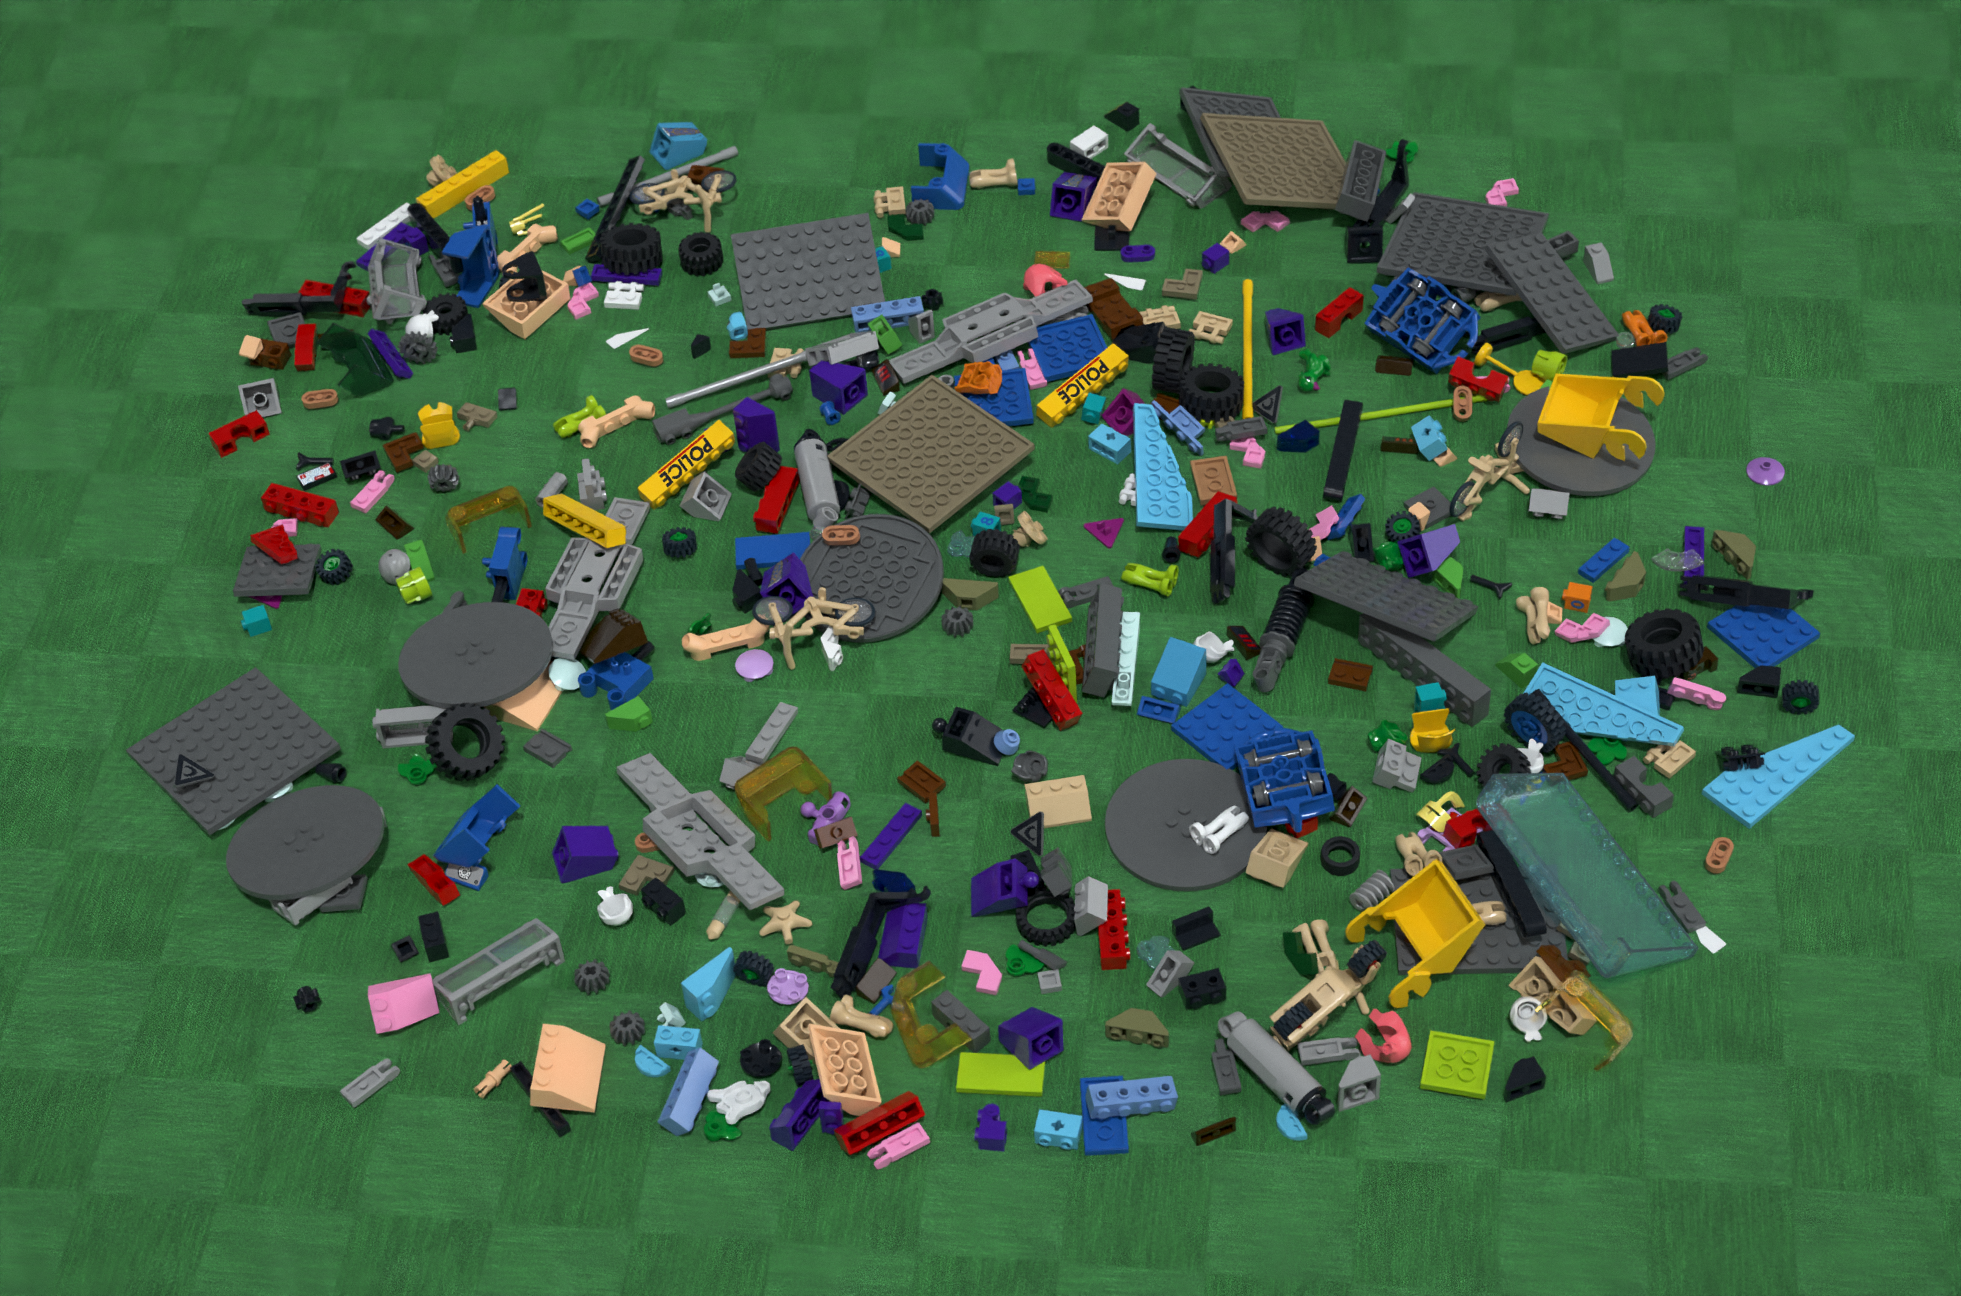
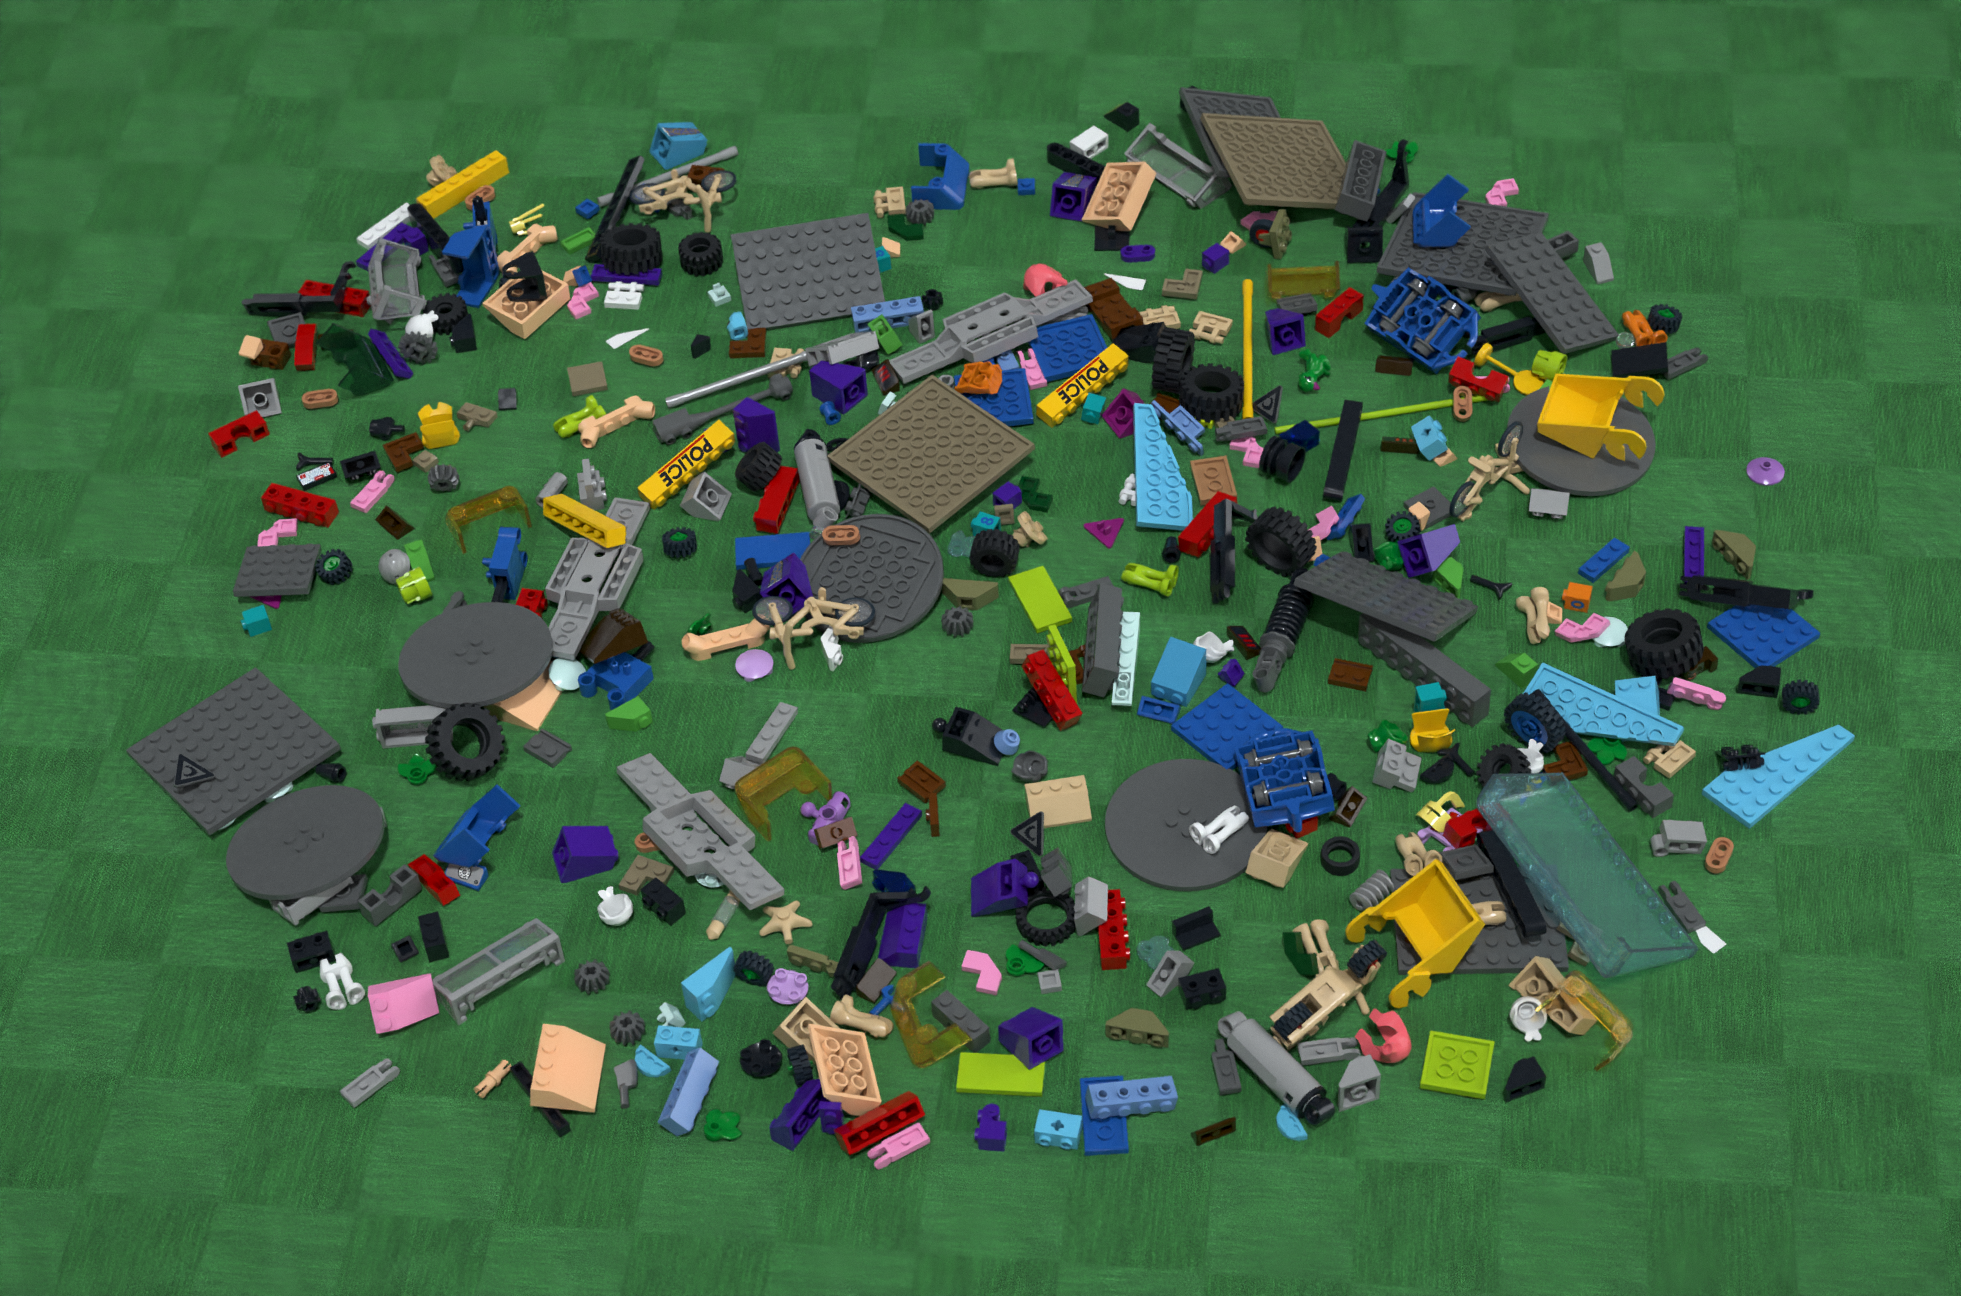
(275, 544): red wing -> none
(310, 950): none -> black brick
(334, 972): none -> white piece
(402, 887): none -> dark grey arch
(587, 378): none -> dark tan tile
(626, 1078): none -> dark grey piece
(739, 1099): white tile -> none
(1054, 259): clear yellow plate -> none
(1109, 443): medium azure brick -> none
(1272, 234): none -> olive plate
(1282, 459): none -> black wheel
(1299, 303): none -> dark grey plate
(1302, 280): none -> clear yellow windscreen
(1435, 215): none -> blue windscreen
(1557, 963): reddish brown plate -> none
(1677, 561): clear tile -> none
(1679, 838): none -> light grey hinge

